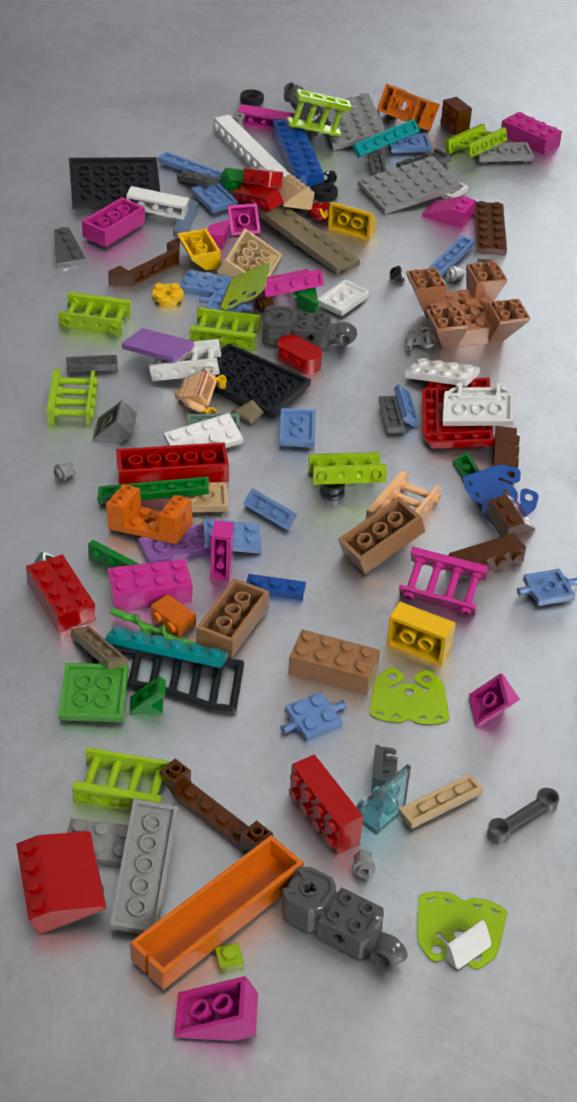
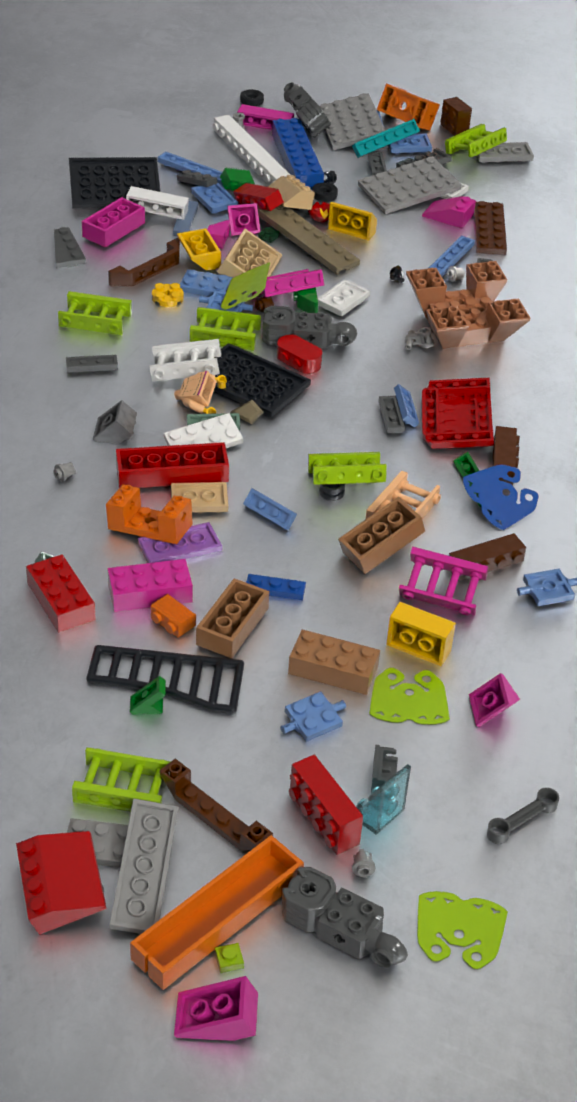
(56, 391): lime fence -> none
(93, 693): bright green plate -> none
(98, 647): dark tan tile -> none
(107, 556): green plate -> none
(144, 627): bright green piece -> none
(157, 345): medium lavender tile -> none
(160, 489): green plate -> none
(166, 647): teal plate -> none
(222, 550): dark pink brick -> none
(246, 536): medium blue plate -> none
(262, 177): red brick -> none
(268, 235): none -> clear green plate
(297, 428): medium blue plate -> none
(316, 100): lime fence -> none
(440, 801): tan plate -> none
(442, 372): white plate -> none
(468, 945): white slope -> none
(478, 406): white plate -> none
(508, 516): reddish brown slope -> none
(538, 134): dark pink brick -> none

